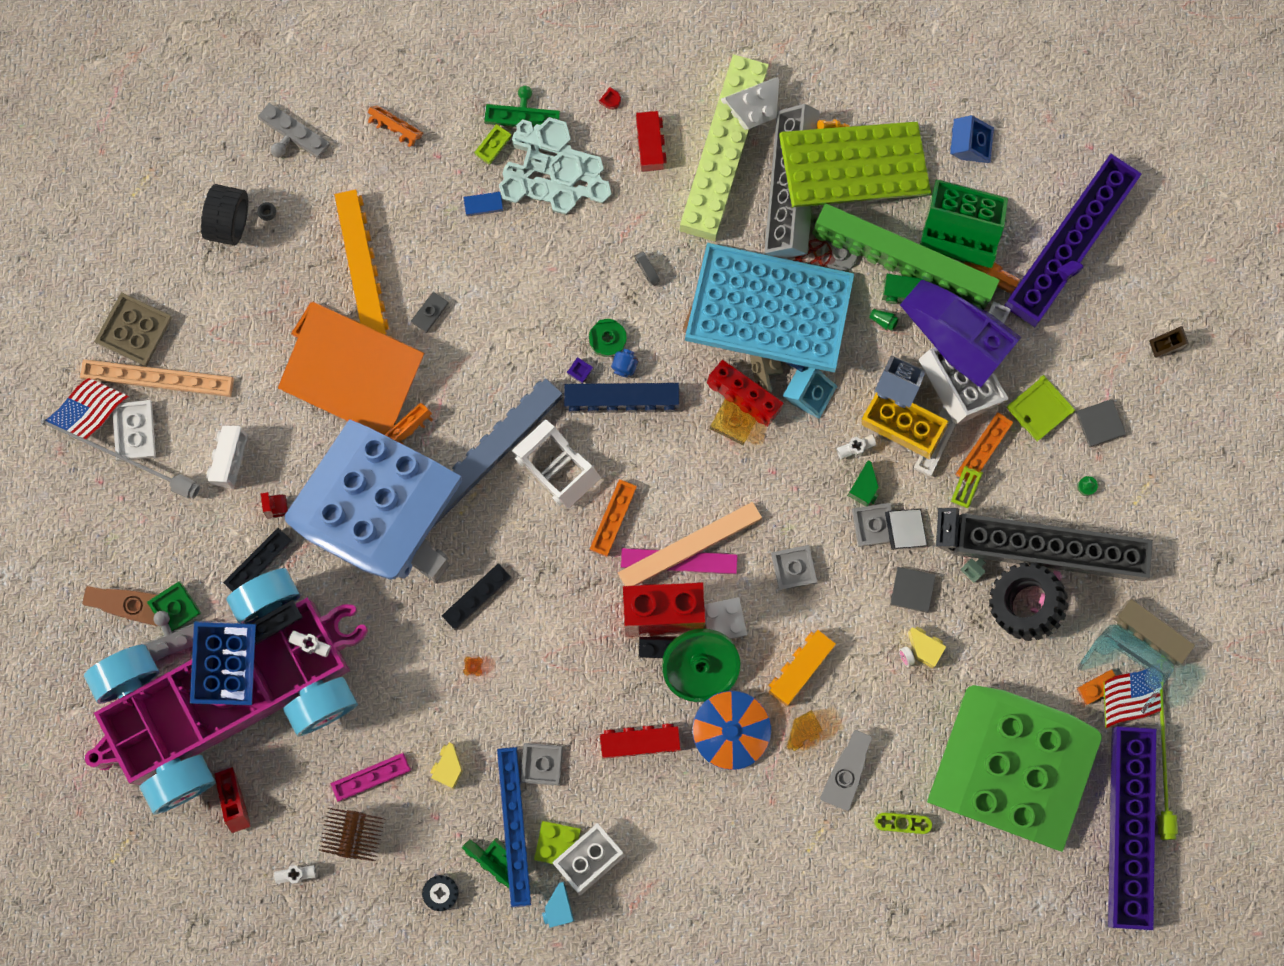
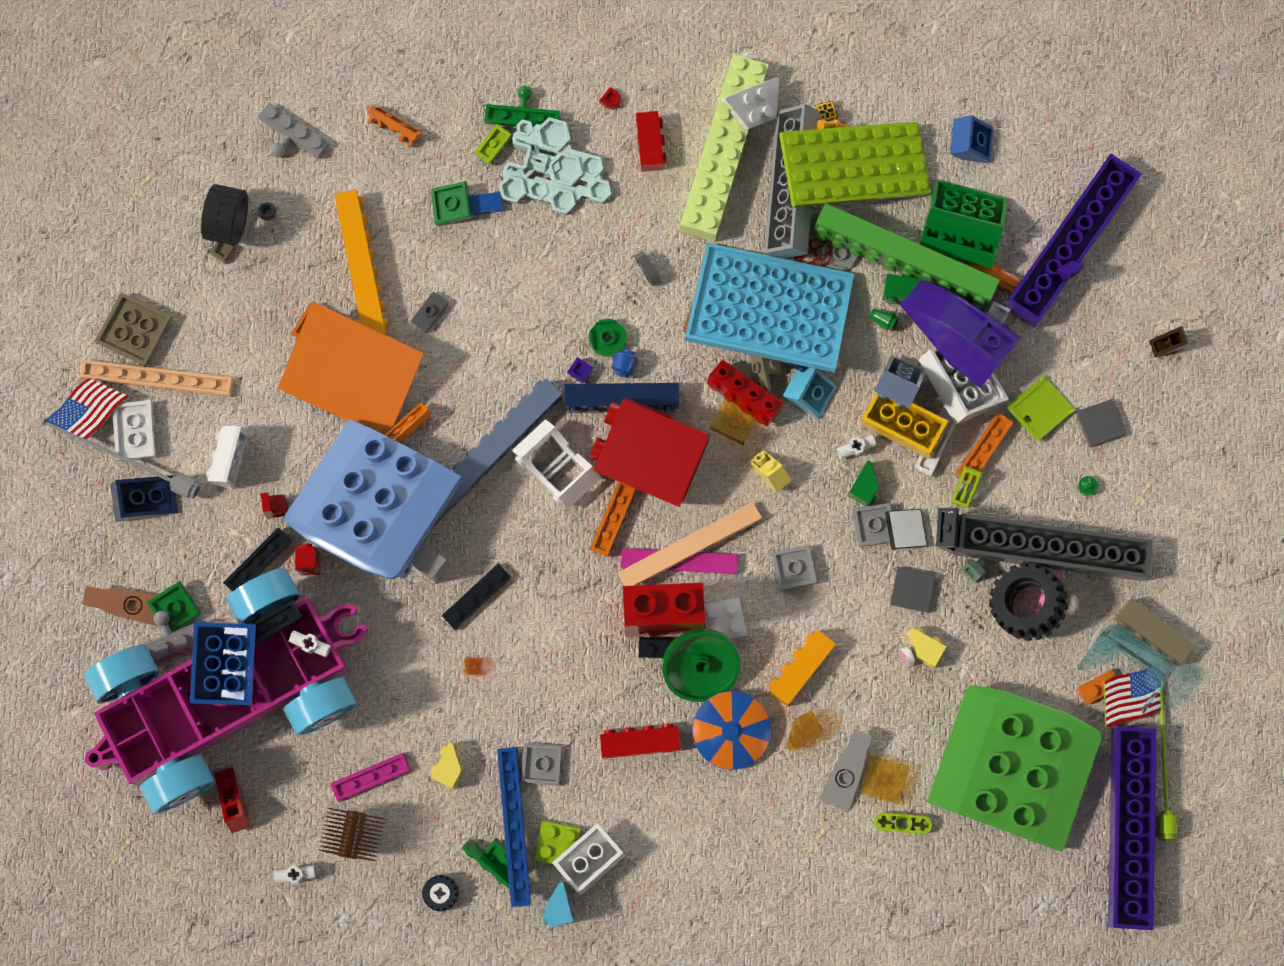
(142, 498): none -> dark blue slope
(222, 251): none -> dark tan tile
(307, 560): none -> red brick
(451, 203): none -> green plate
(650, 450): none -> red brick
(770, 471): none -> light yellow slope
(827, 111): none -> tile
(884, 780): none -> clear yellow plate

